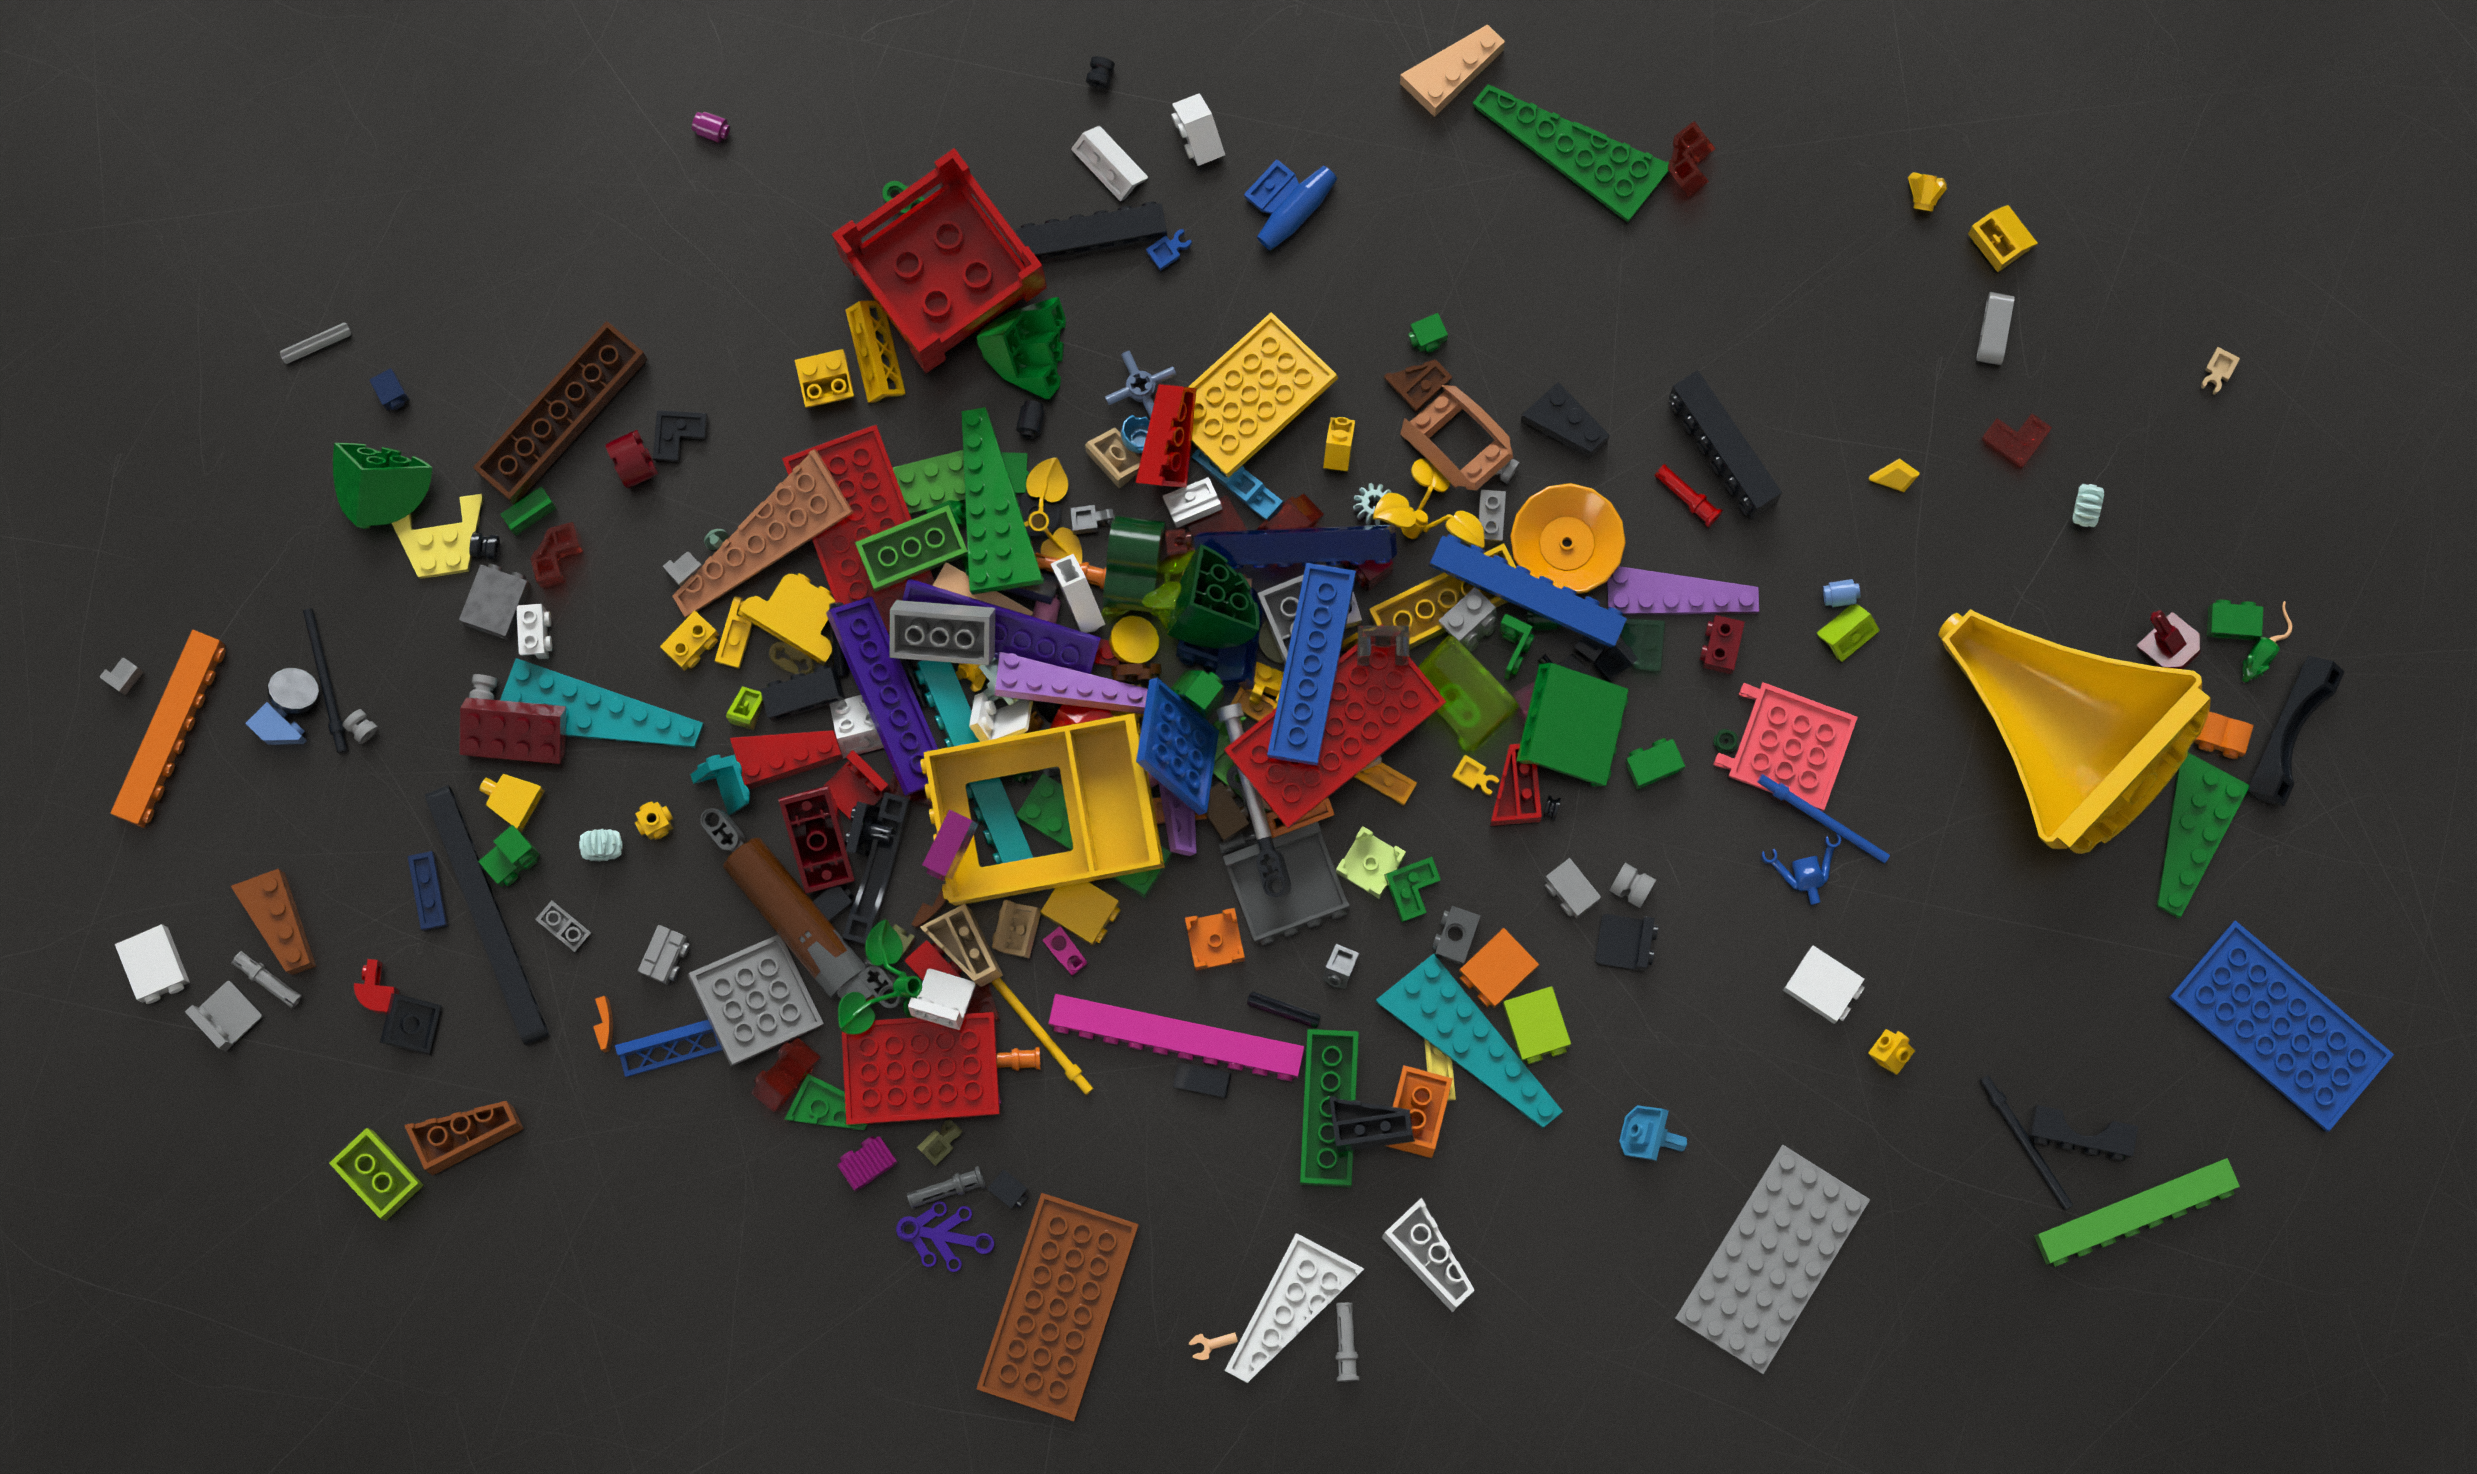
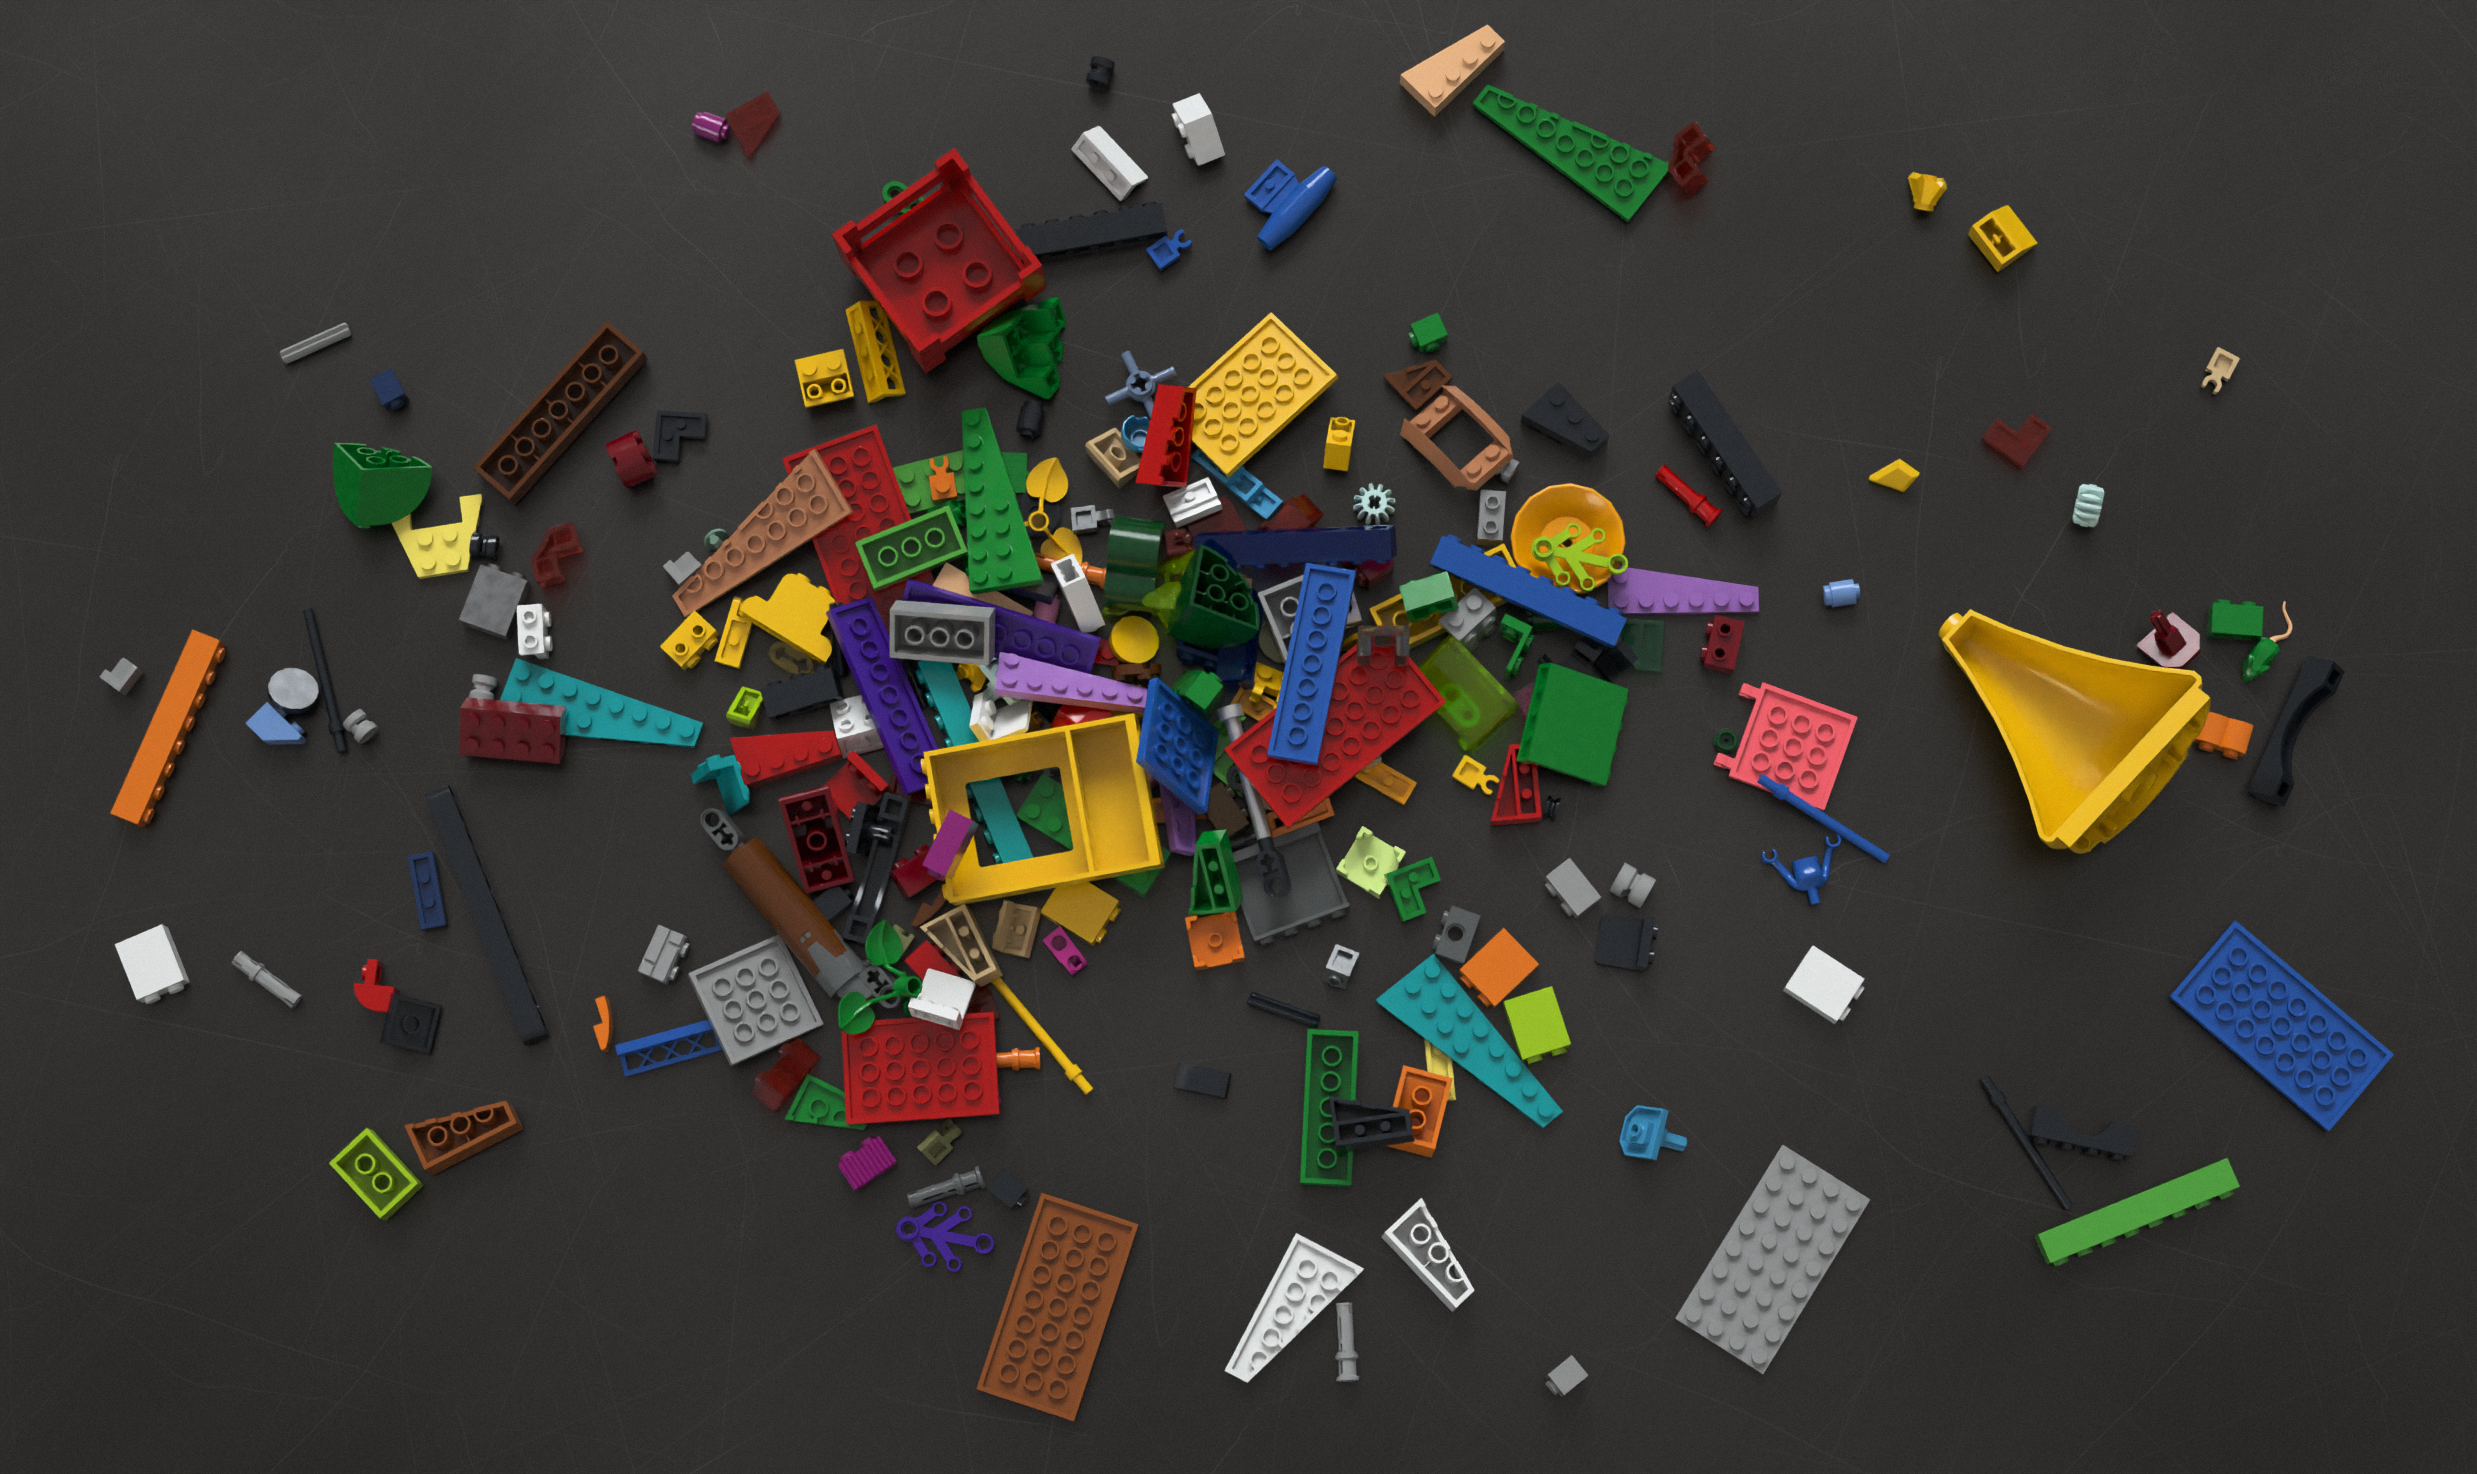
(225, 1016): light grey bracket -> none
(277, 918): dark orange wedge -> none
(509, 857): green brick -> none
(512, 799): yellow torso -> none
(528, 511): green panel -> none
(563, 926): light grey slope -> none
(600, 845): light aqua gear -> none
(658, 828): yellow brick -> none
(753, 121): none -> clear red wing
(910, 874): none -> dark red brick
(942, 484): none -> orange plate
(1176, 1036): dark pink brick -> none
(1212, 1344): light nougat bar -> none
(1215, 876): none -> green wedge
(1396, 511): yellow plant -> none
(1428, 596): none -> brick
(1565, 1376): none -> light grey piece
(1575, 555): none -> lime plant
(1654, 763): green brick -> none
(1848, 631): lime panel -> none
(1892, 1051): yellow brick -> none
(1995, 328): light grey beam -> none
(2198, 820): green wing -> none

